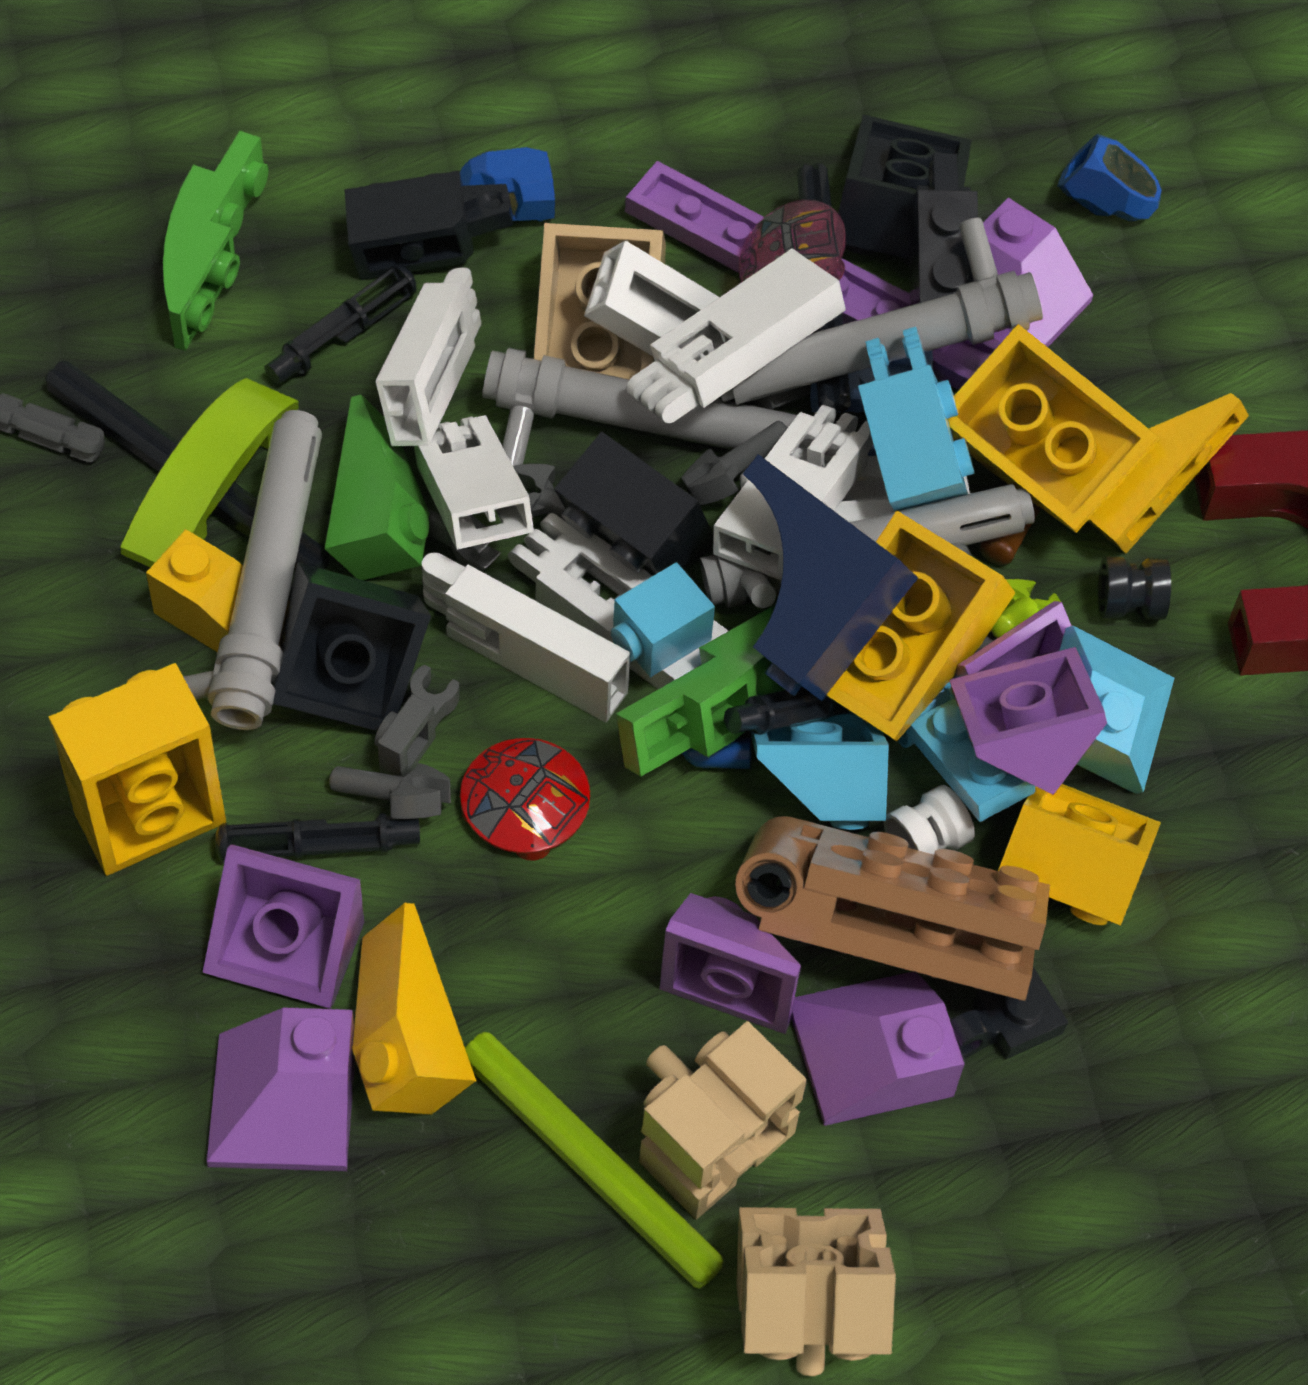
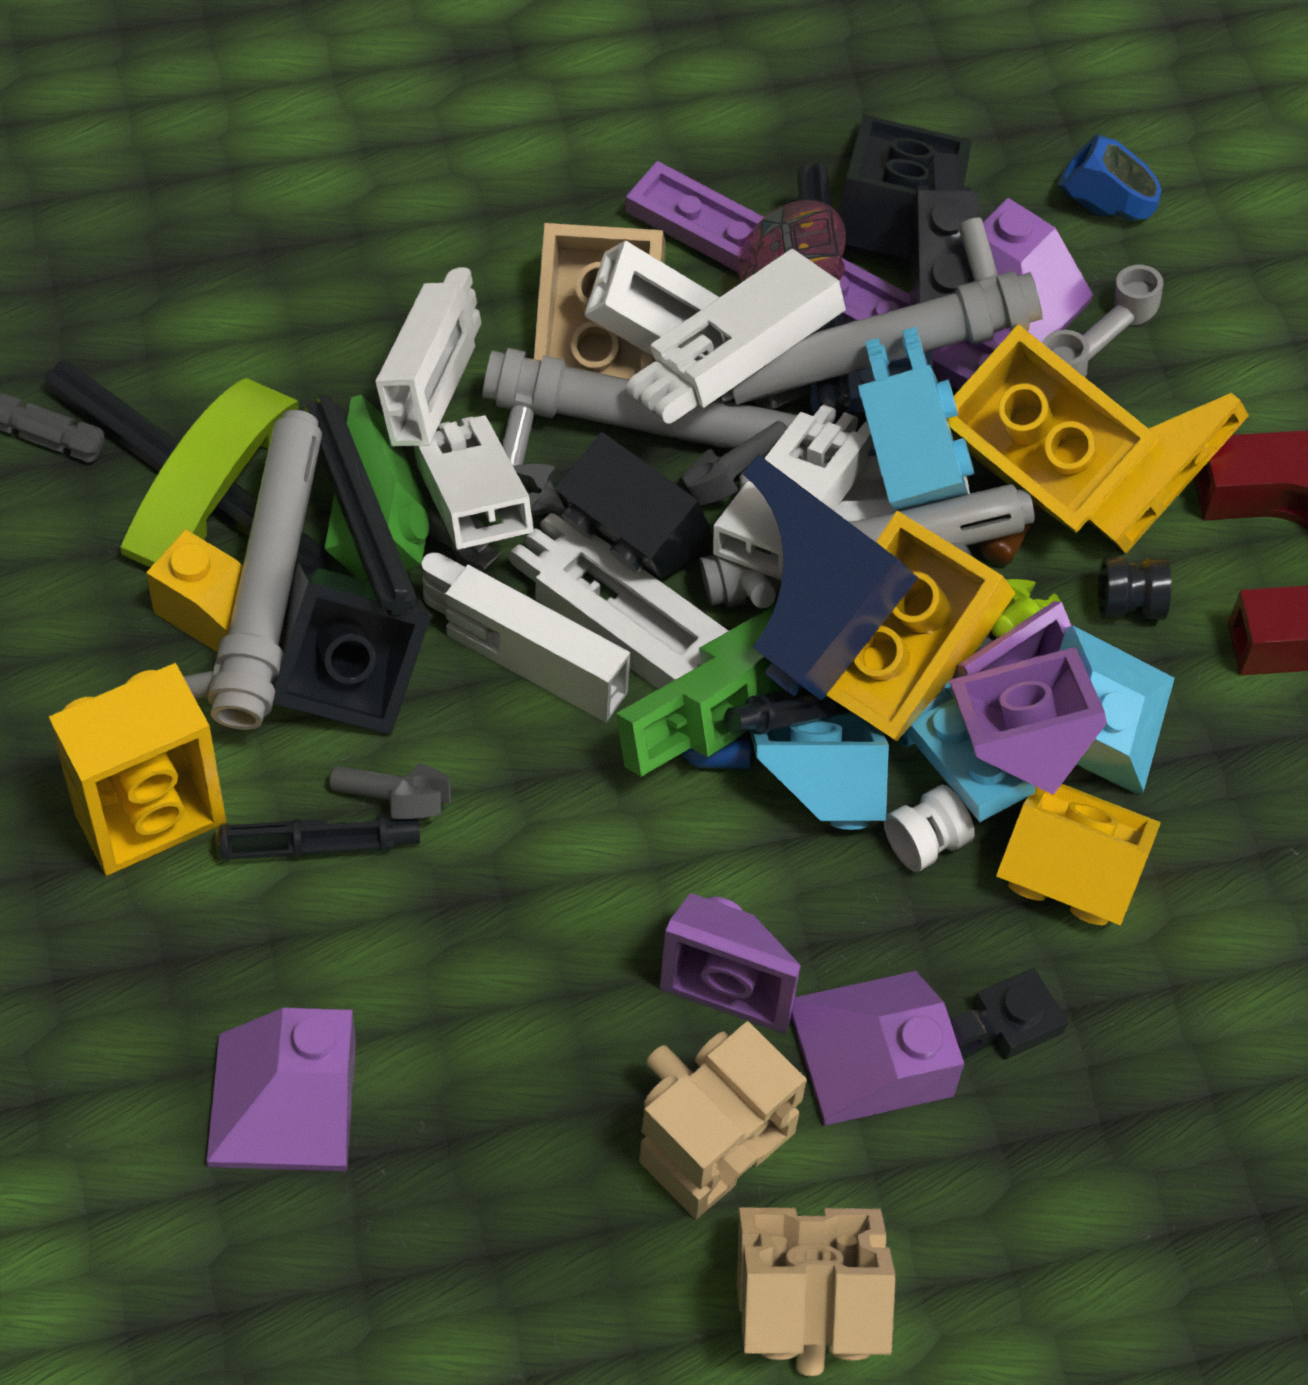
(201, 232): bright green slope -> none
(284, 926): medium lavender slope -> none
(341, 323): black piece -> none
(361, 509): none -> black axle
(404, 1022): yellow slope -> none
(408, 734): dark grey plate -> none
(421, 221): black hinge -> none
(525, 796): red dish -> none
(526, 177): blue rock -> none
(594, 1161): lime axle -> none
(662, 619): medium azure brick -> none
(896, 903): medium nougat hinge -> none
(1136, 301): none -> light grey bar

